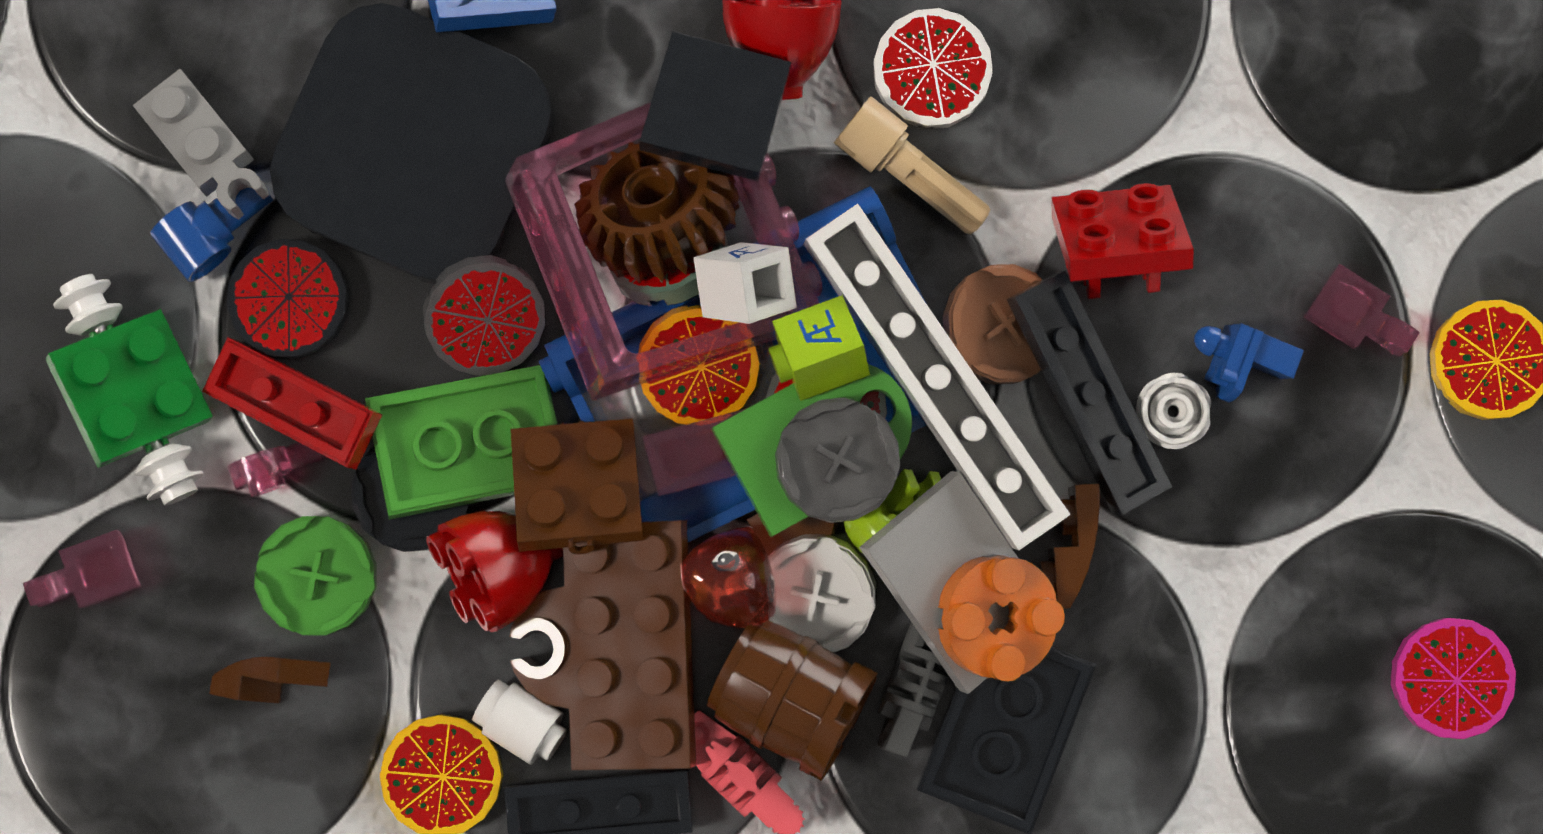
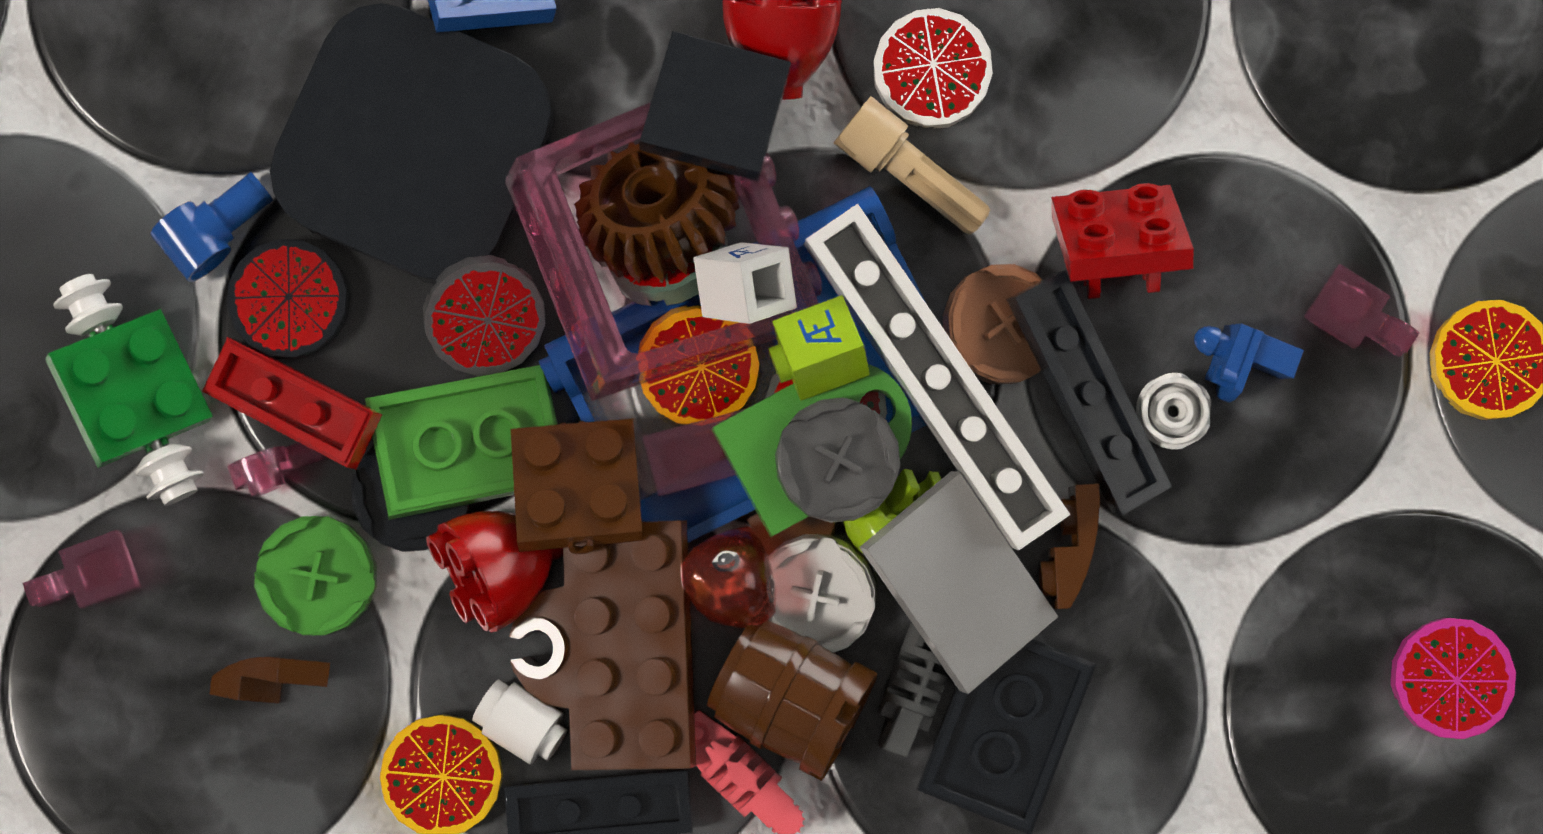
(200, 141): light grey plate -> none
(1032, 621): orange plate -> none

